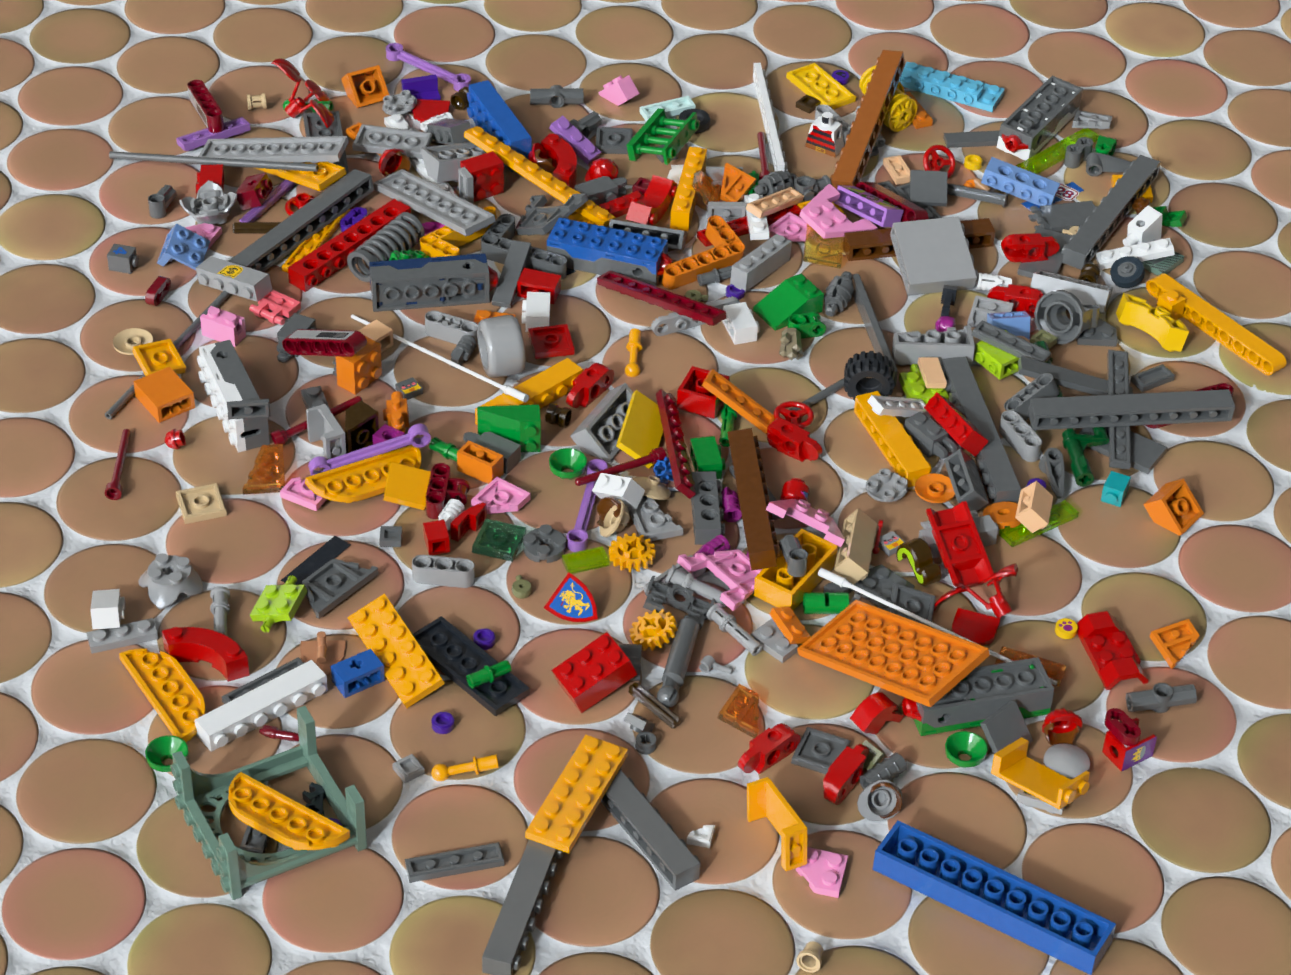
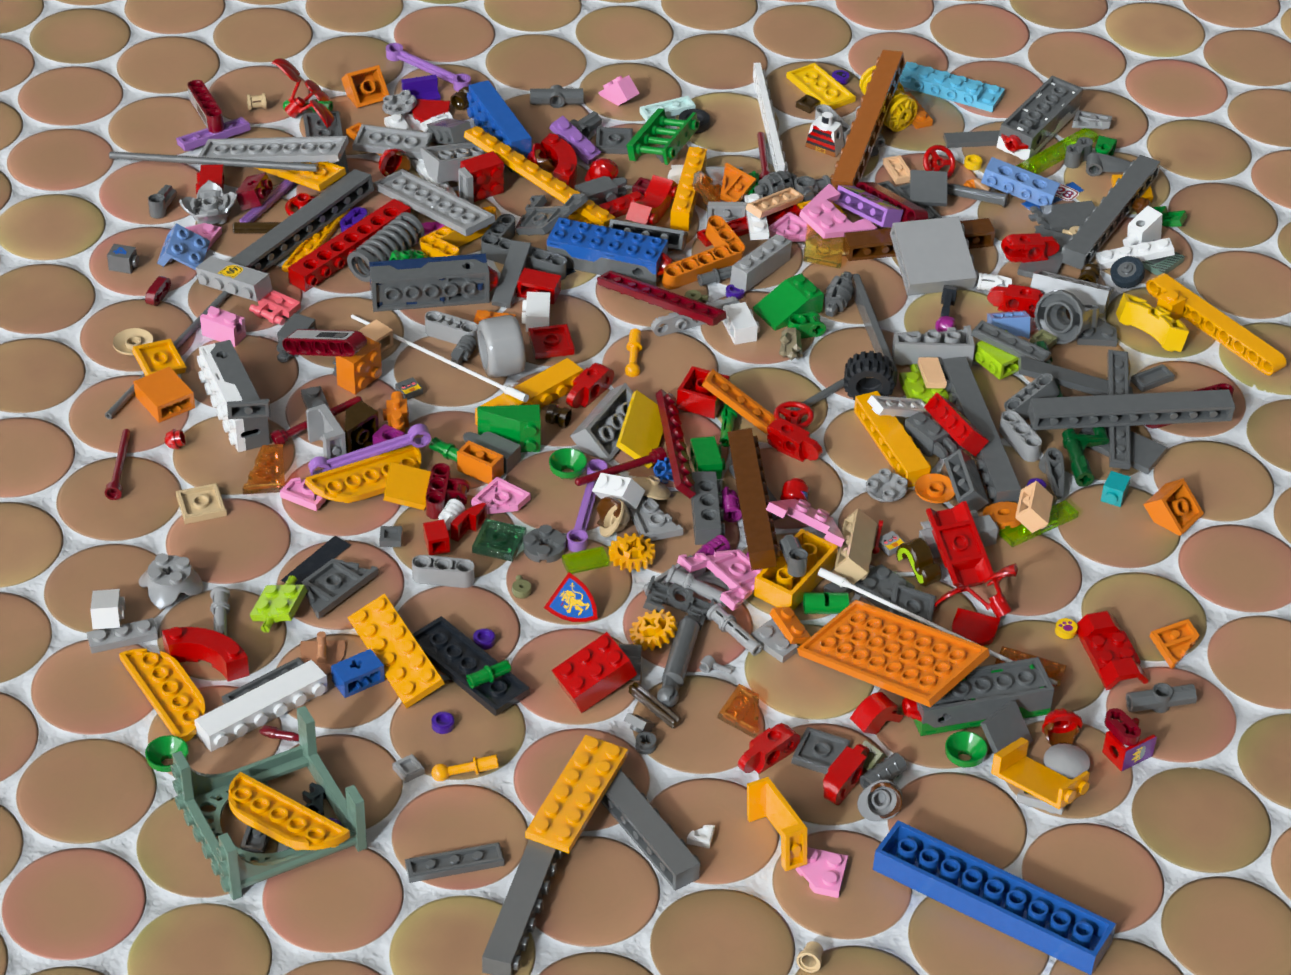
(983, 306): light grey wing -> none

